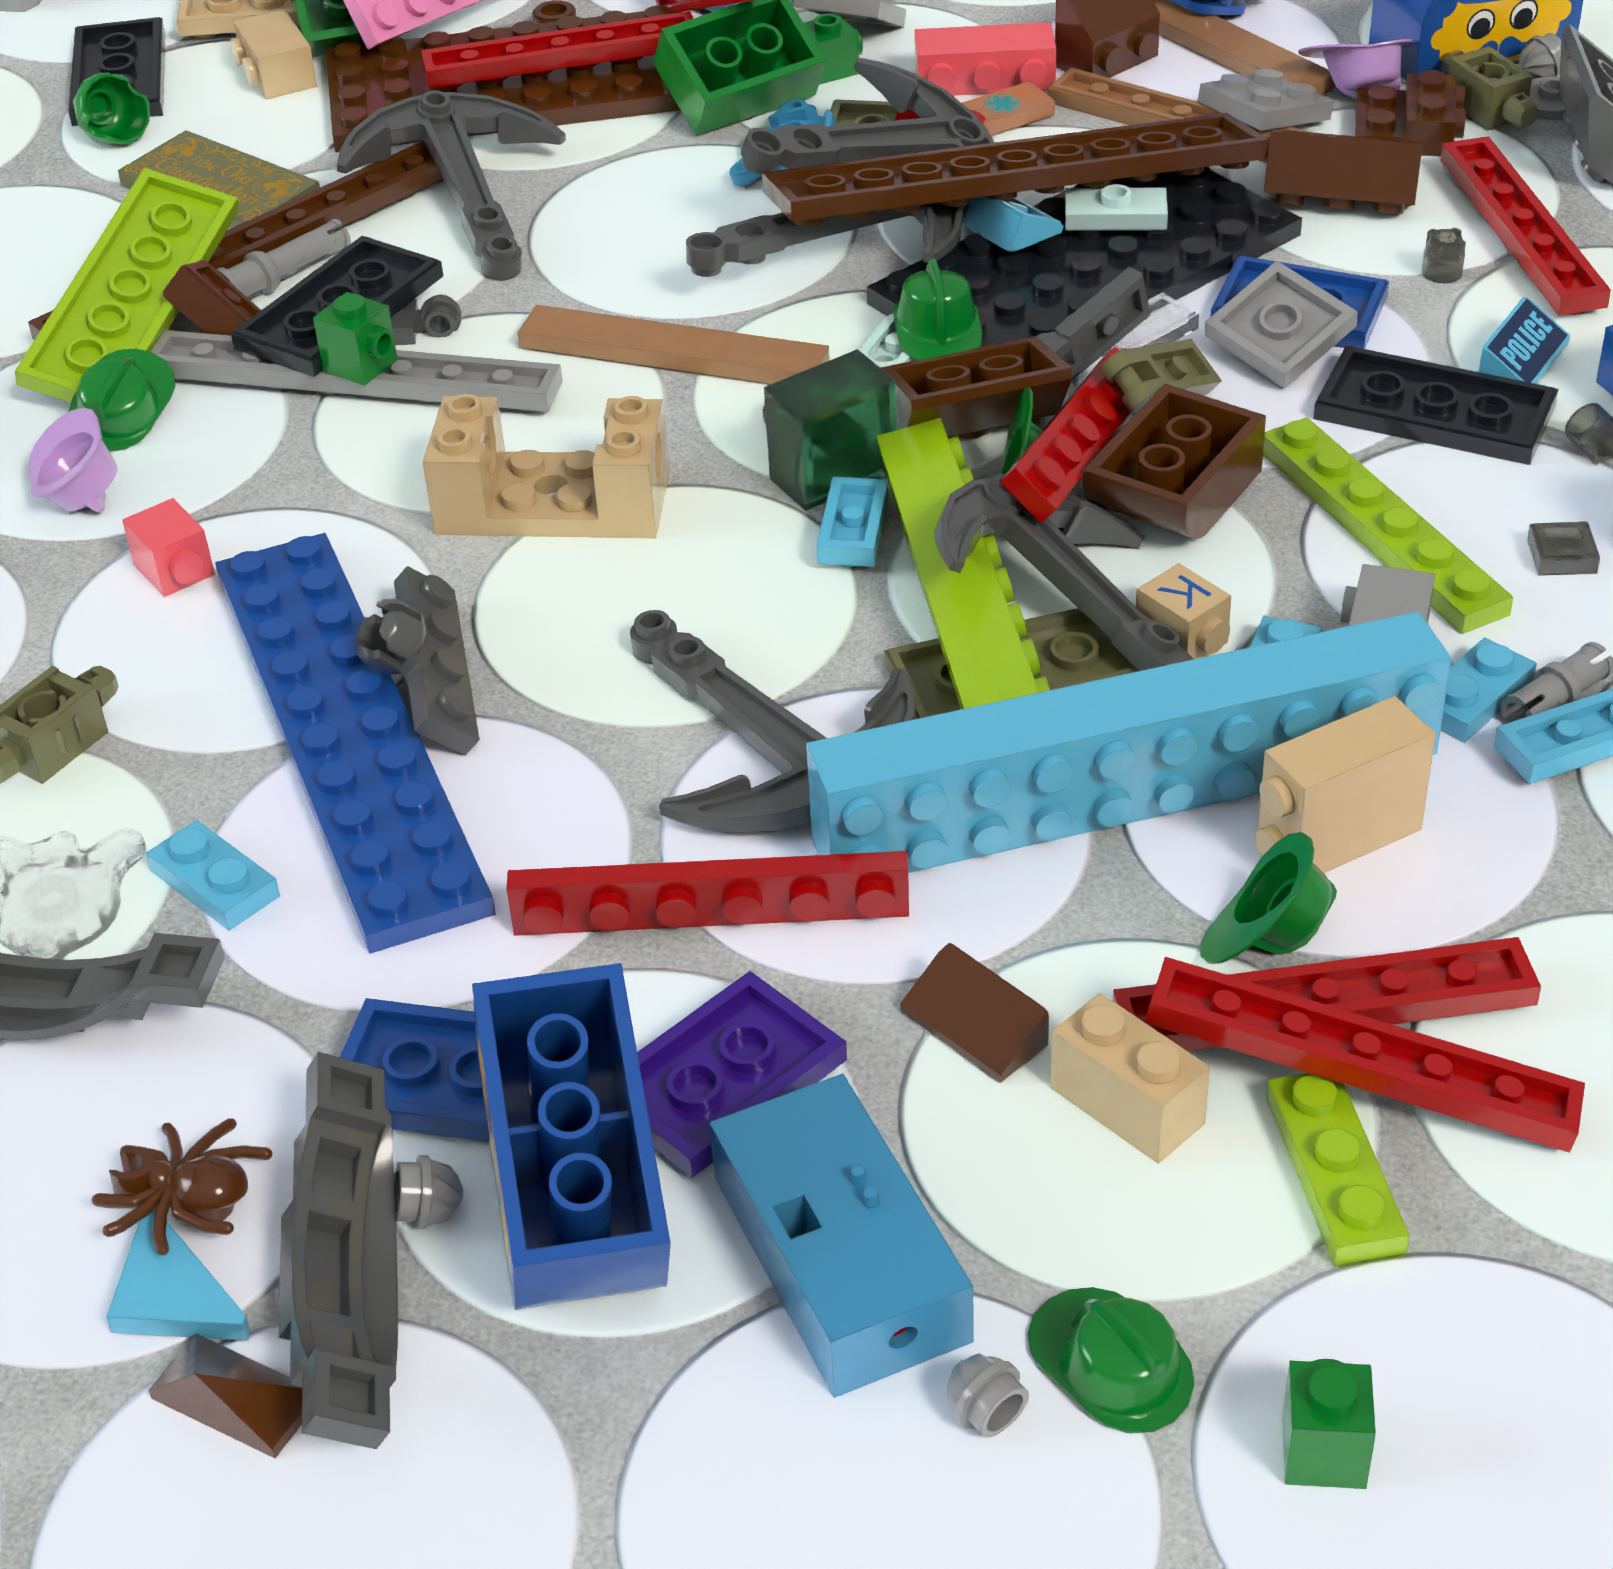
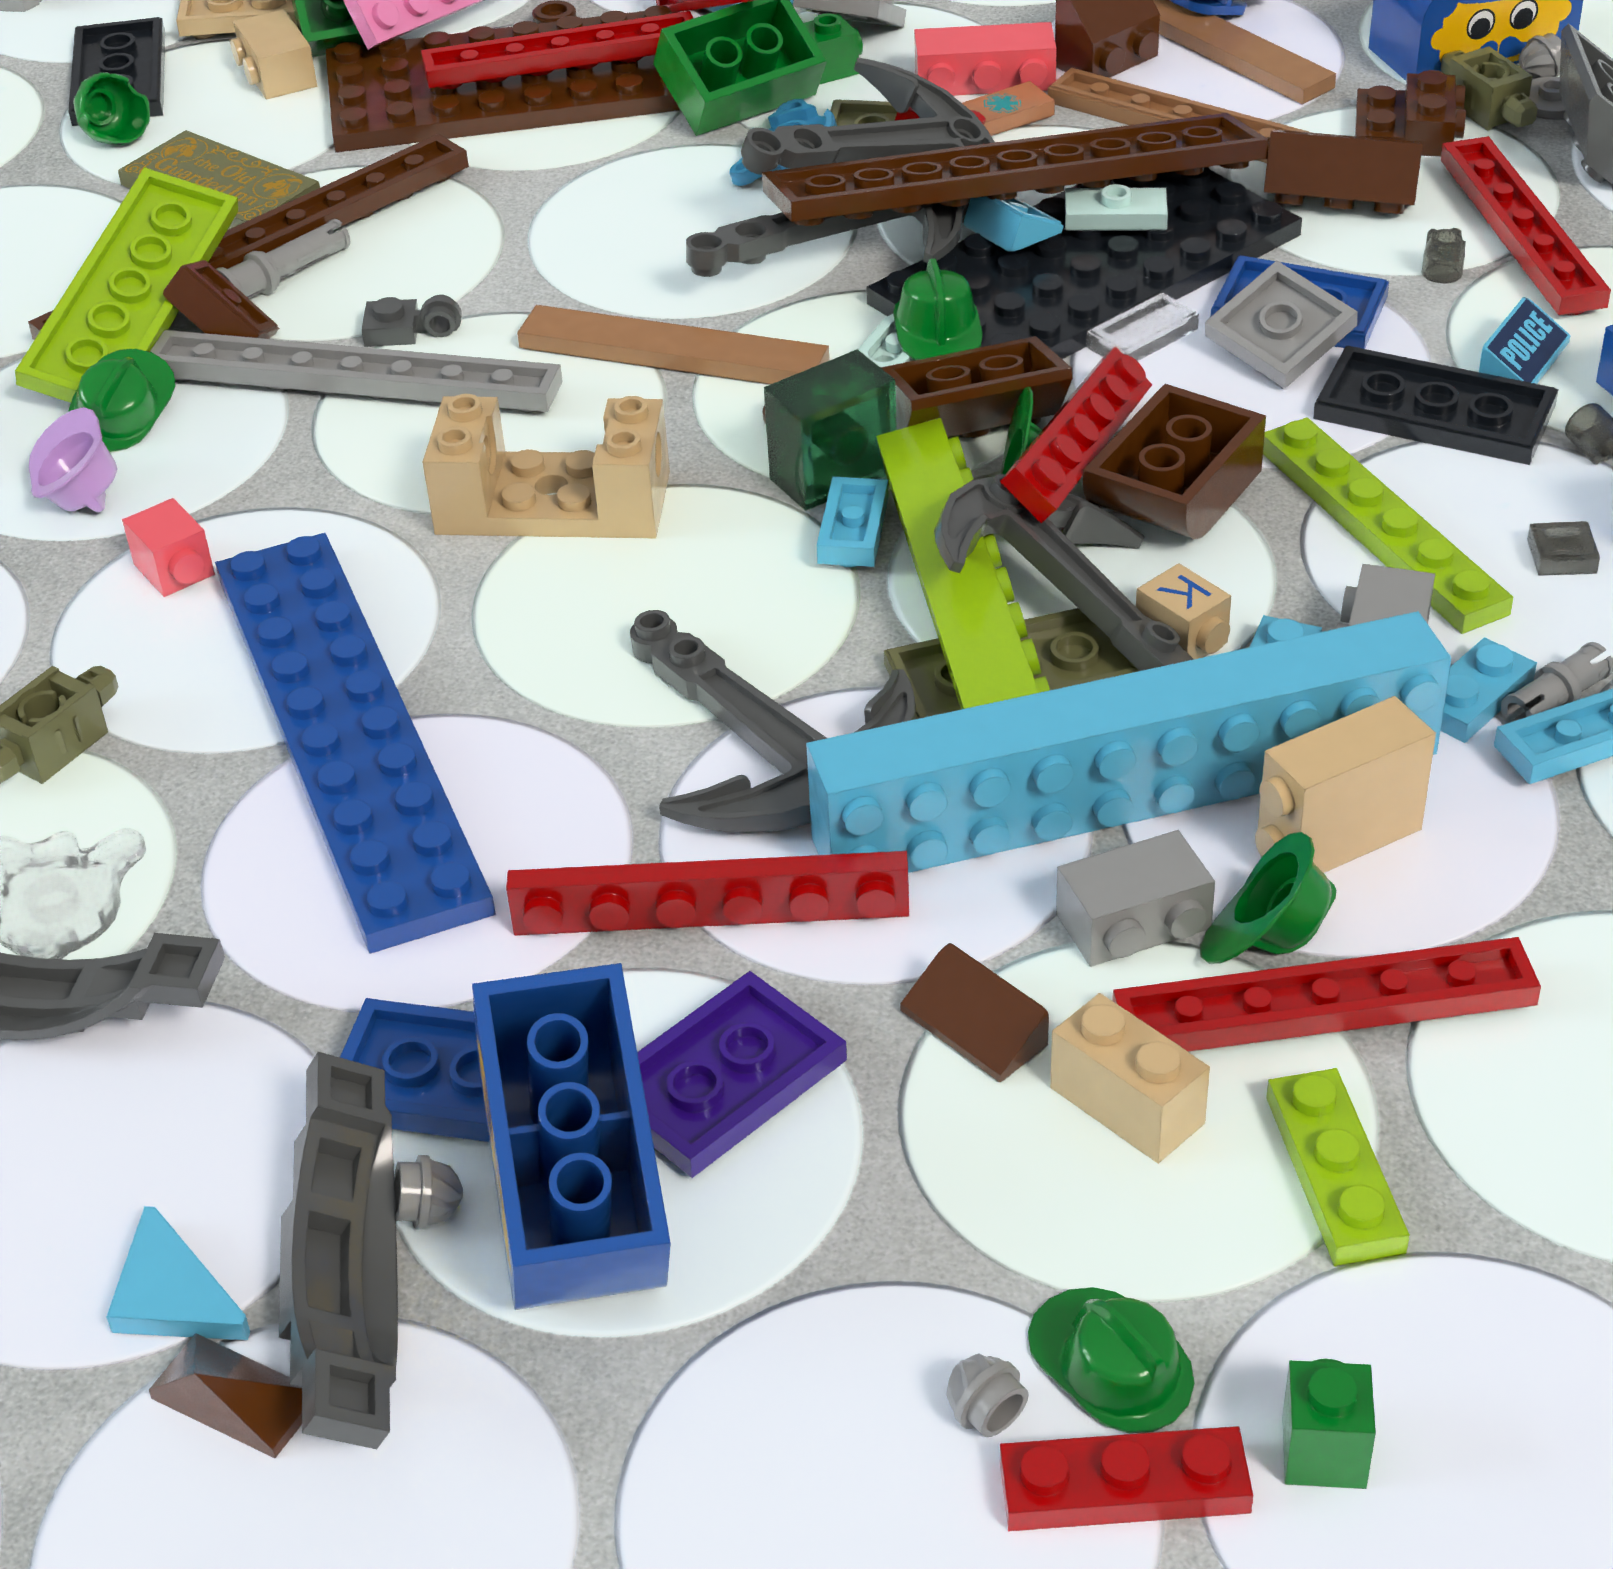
(196, 1186): reddish brown animal -> none
(213, 875): medium azure plate -> none
(355, 338): green brick -> none
(366, 267): black tile -> none
(426, 646): dark grey plate -> none
(443, 125): dark grey piece -> none
(842, 1234): dark azure brick -> none
(1100, 321): dark grey hinge -> none
(1125, 1478): none -> red plate
(1134, 897): none -> light grey brick
(1147, 368): olive plate -> none
(1265, 100): light grey plate -> none
(1361, 64): lavender piece -> none
(1367, 1054): red plate -> none

